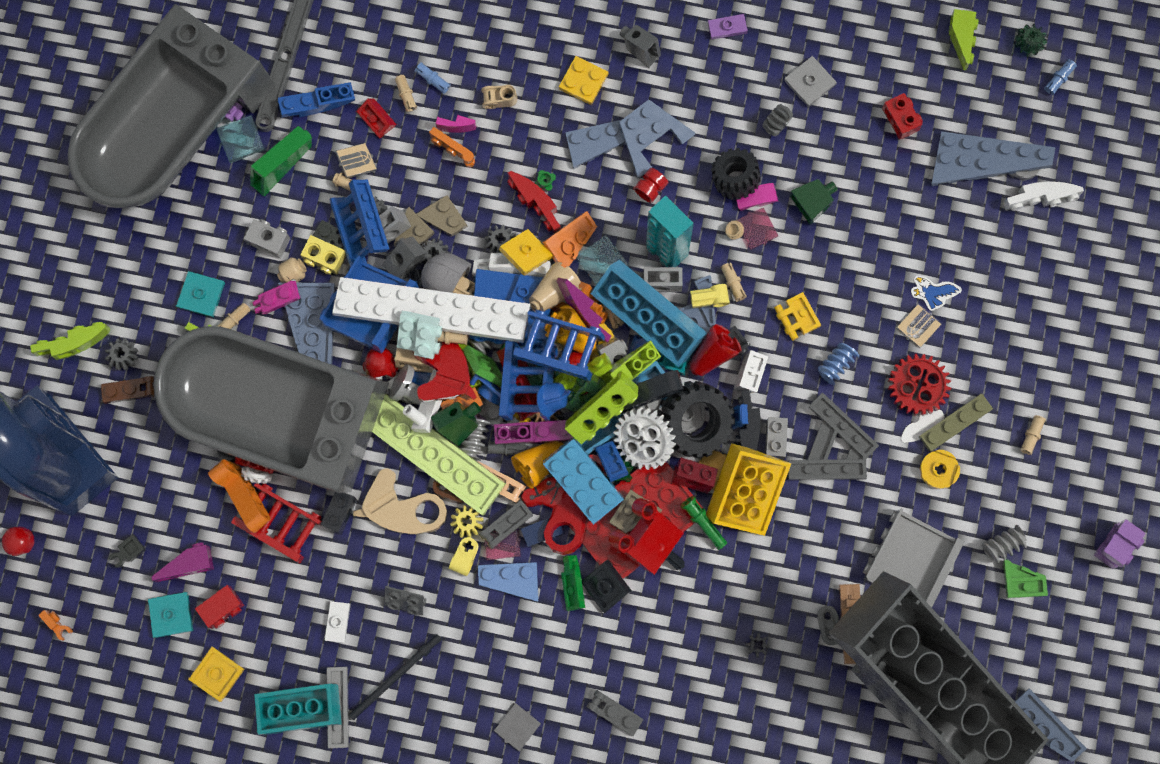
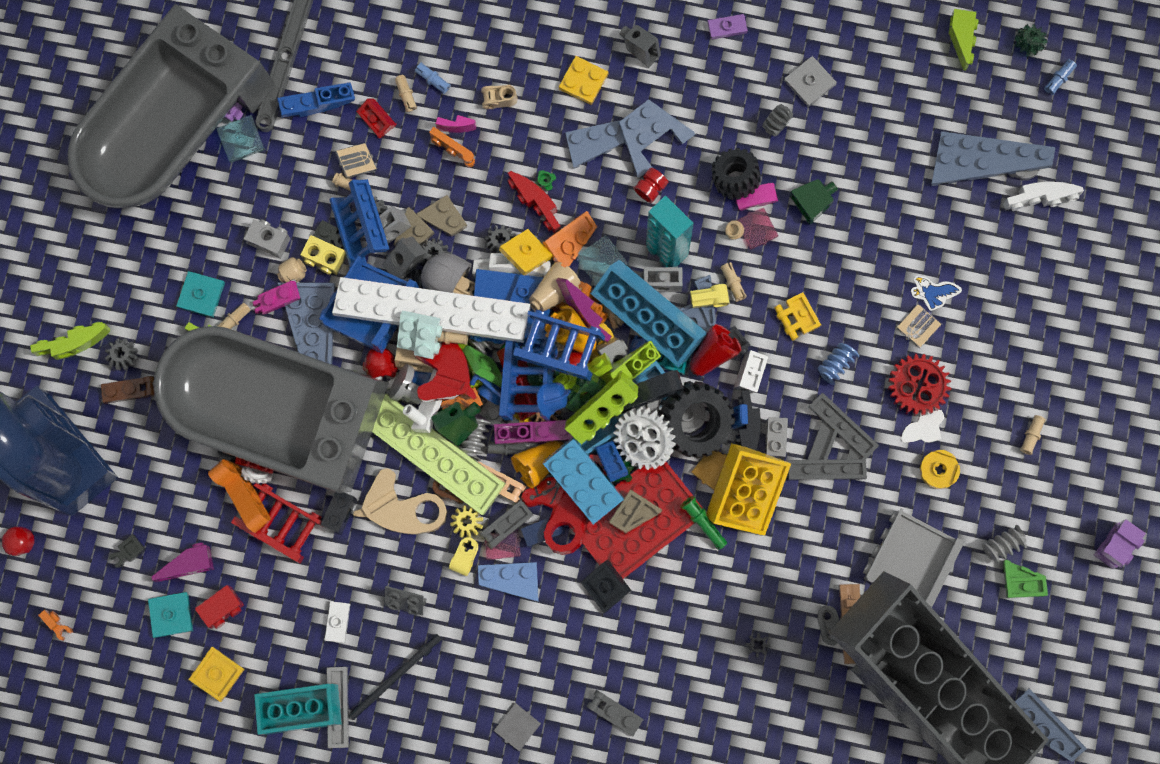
(279, 160): green slope -> none
(572, 584): green hinge -> none
(650, 540): red piece -> none
(694, 475): dark red brick -> none
(902, 116): red brick -> none
(955, 422): olive plate -> none

